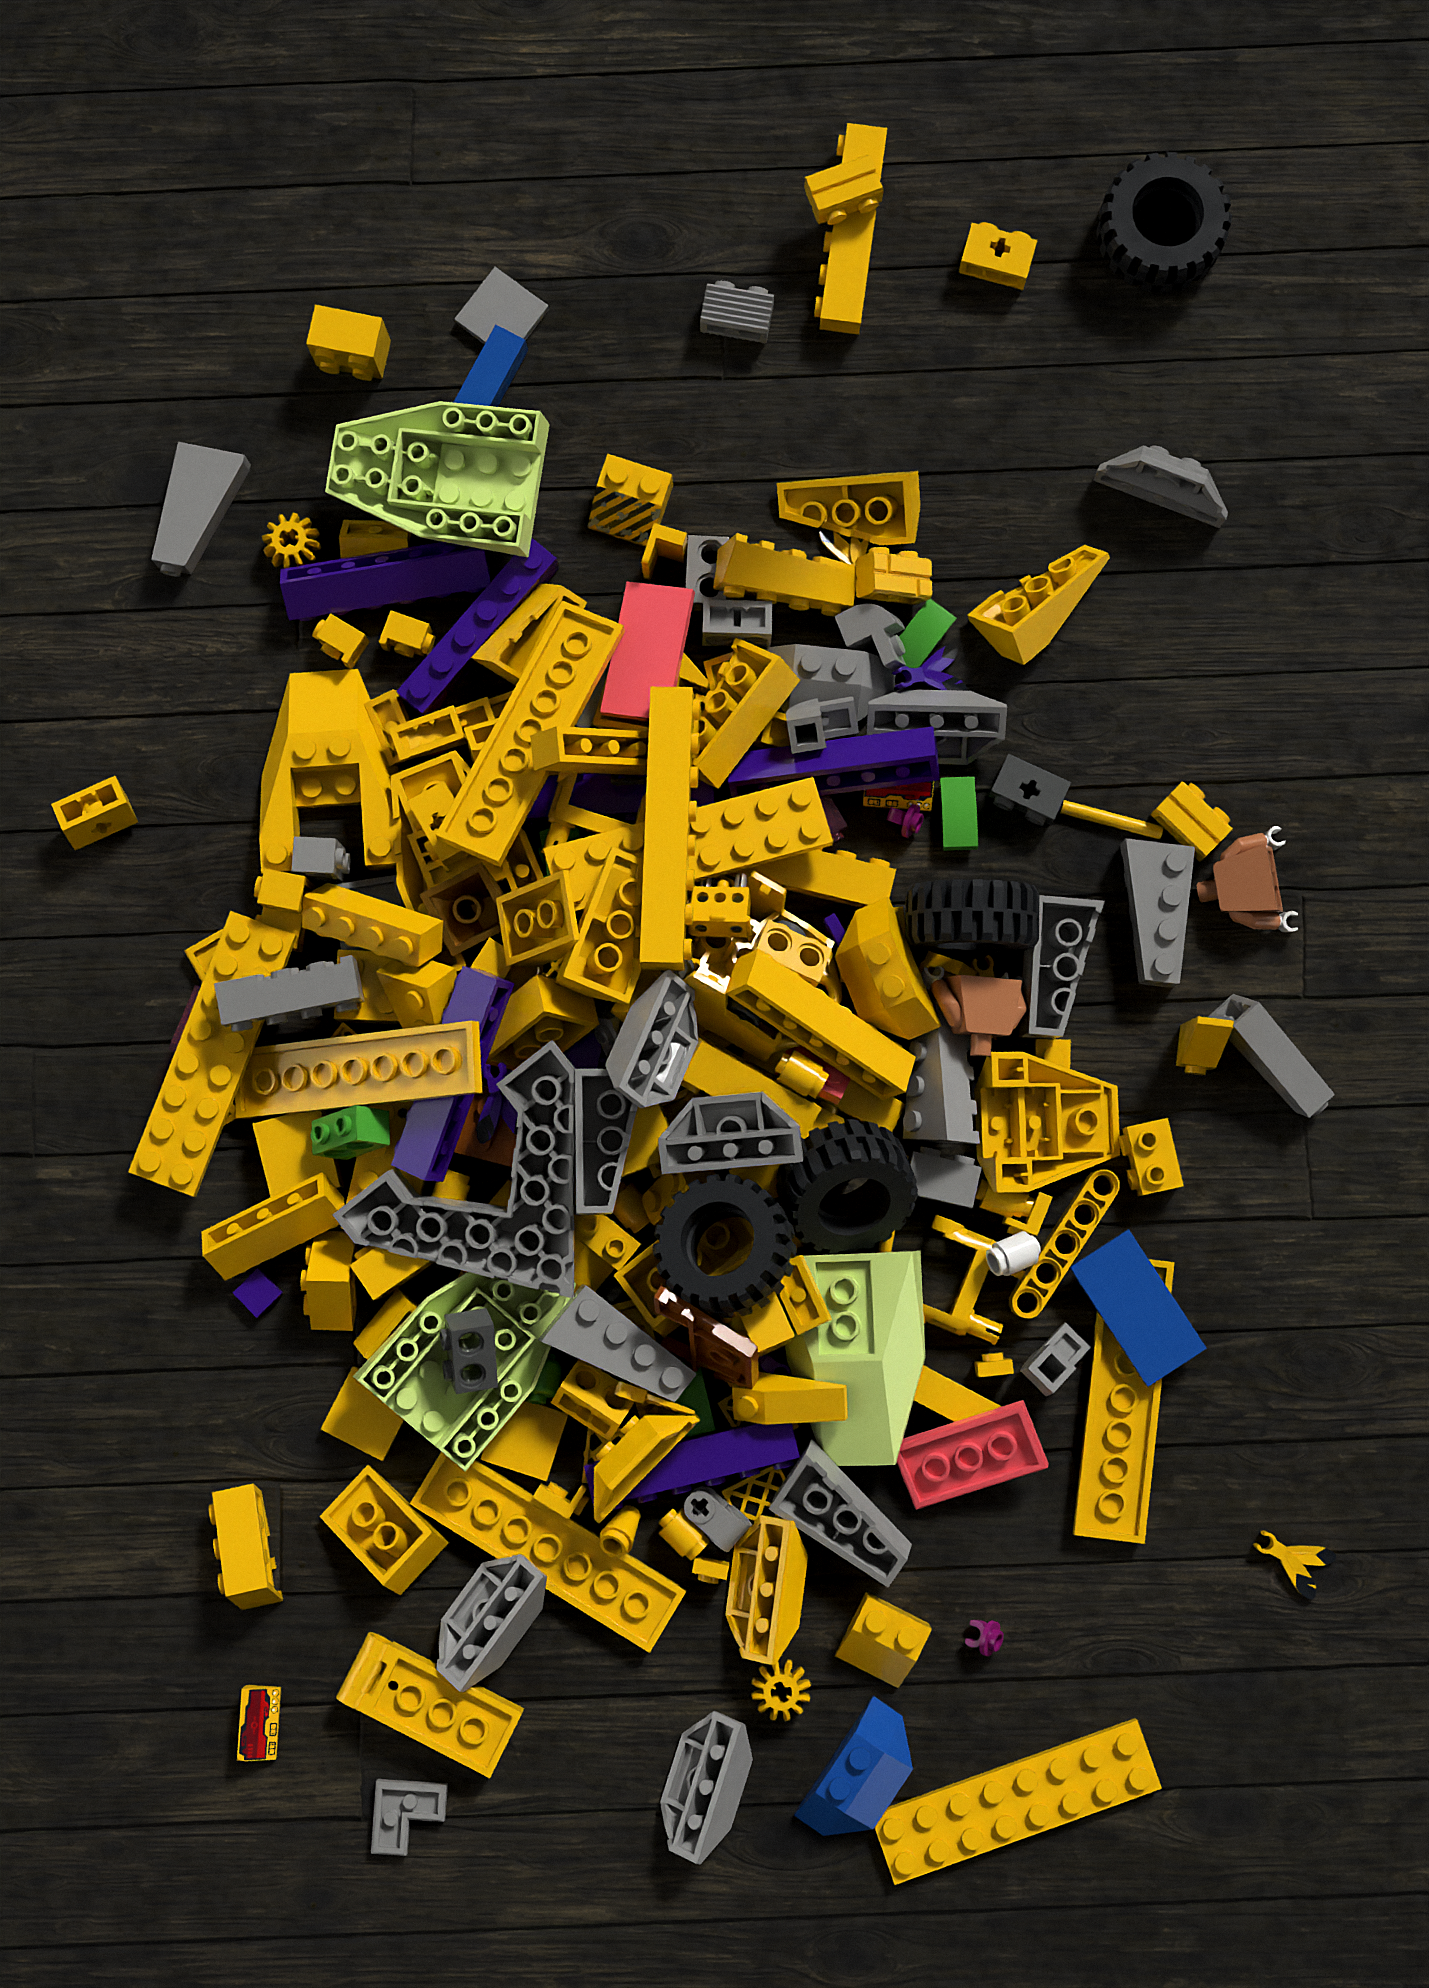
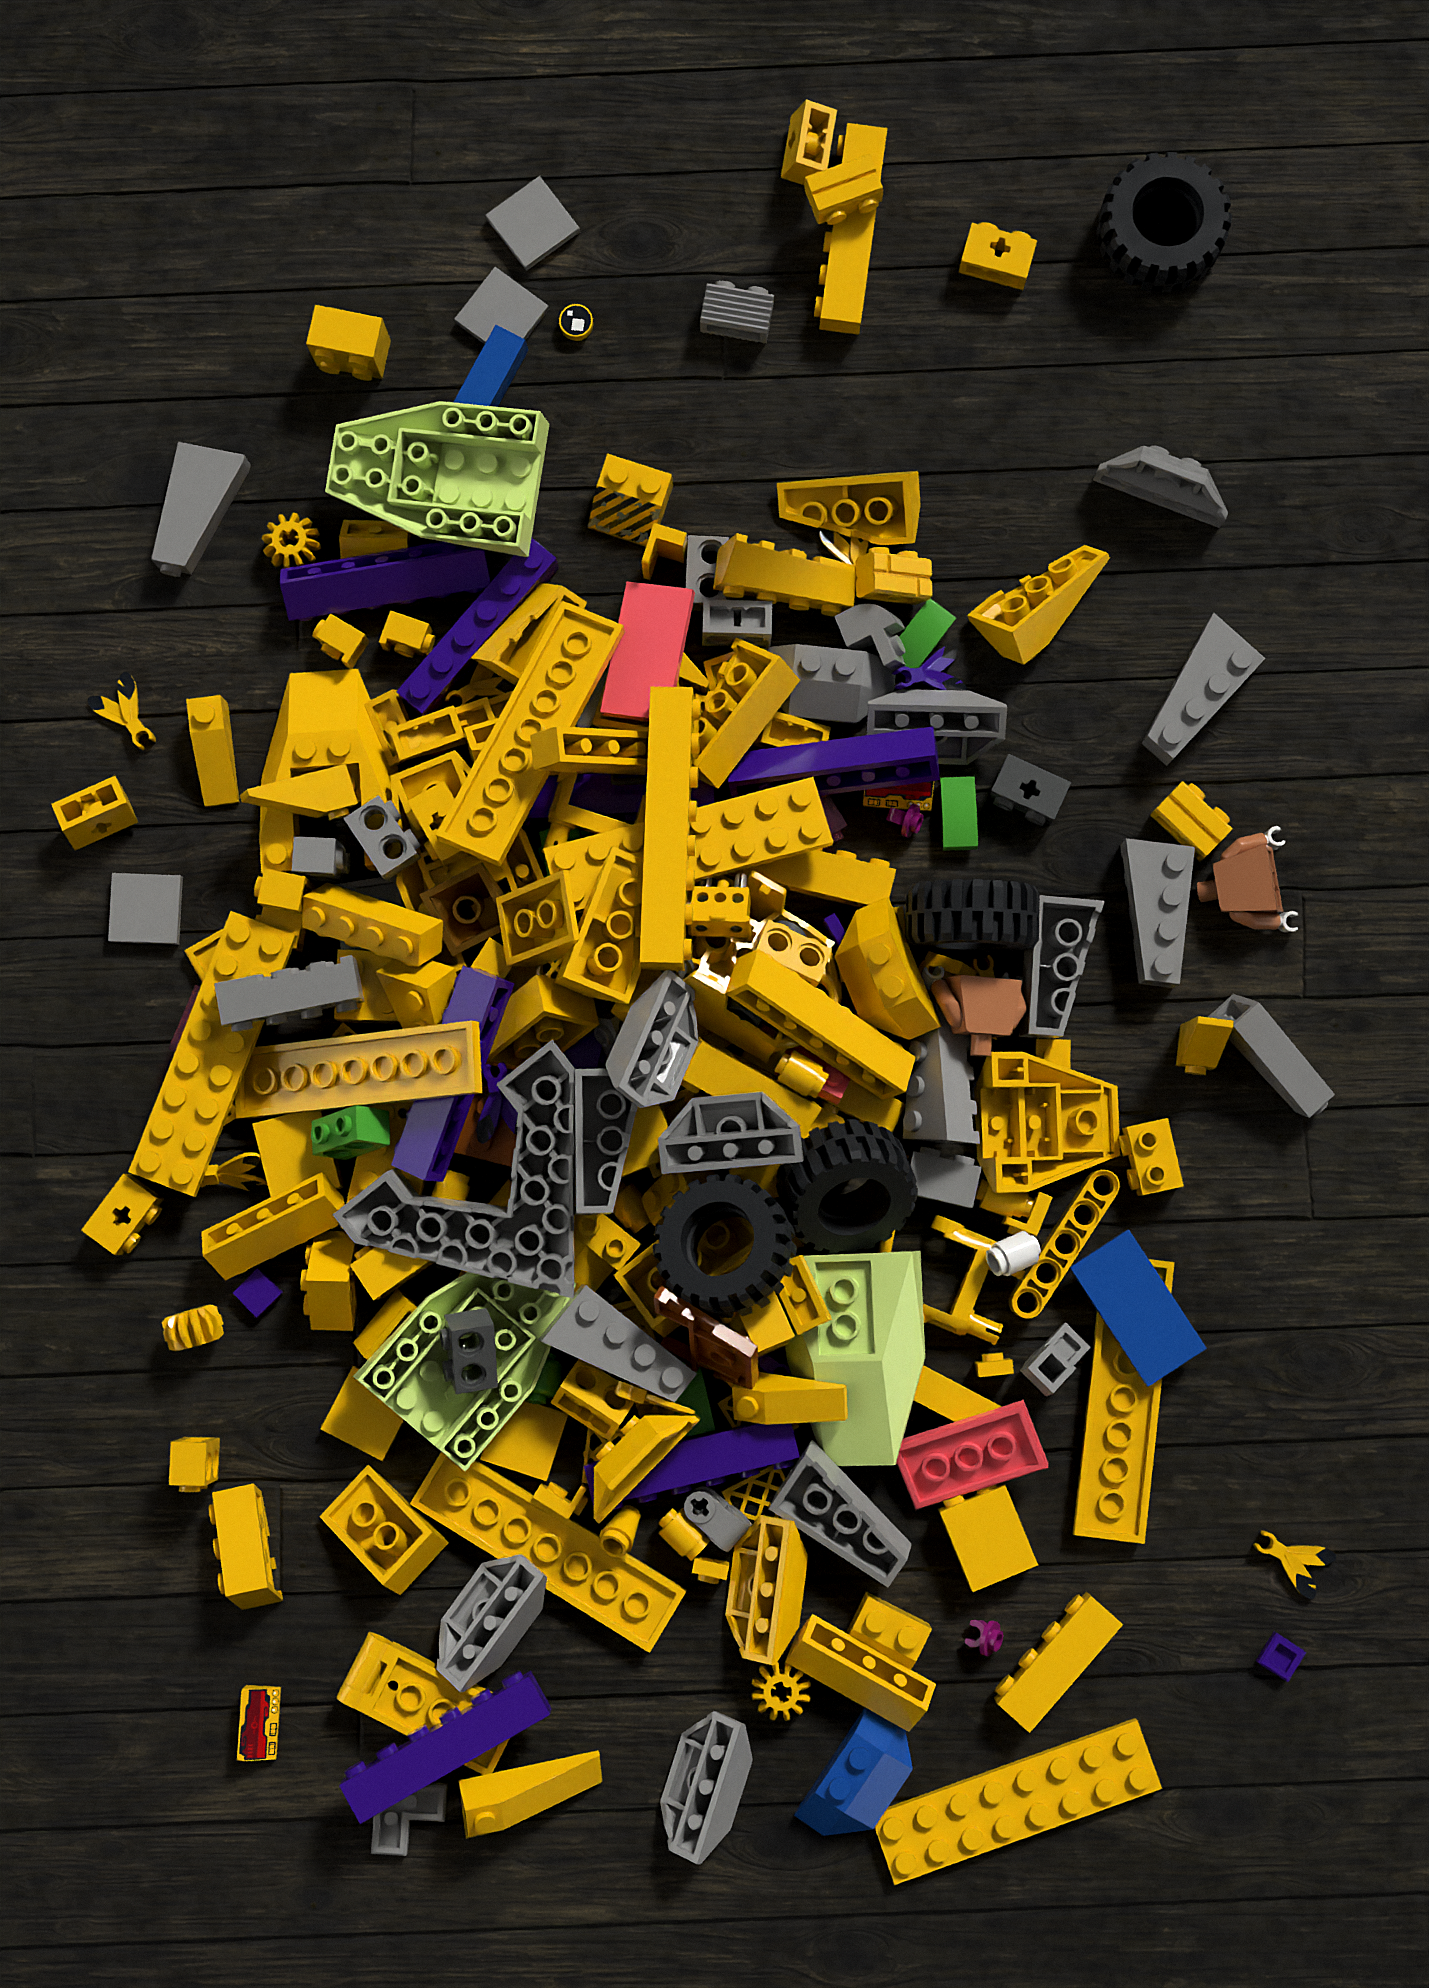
(106, 1221): none -> yellow brick
(125, 713): none -> yellow piece
(145, 908): none -> light grey tile
(192, 1327): none -> yellow gear
(194, 1463): none -> yellow brick
(213, 749): none -> yellow slope
(233, 1173): none -> yellow piece
(309, 794): none -> yellow slope
(377, 841): none -> light grey brick
(444, 1746): none -> dark purple brick
(482, 685): none -> yellow piece
(515, 1794): none -> yellow wedge
(532, 223): none -> light grey tile
(576, 322): none -> tile
(808, 141): none -> yellow brick
(815, 721): light grey brick -> none
(860, 1673): none -> yellow brick
(987, 1536): none -> yellow brick
(1057, 1661): none -> yellow brick
(1111, 819): yellow bar -> none
(1207, 680): none -> light grey wedge
(1280, 1656): none -> dark purple tile

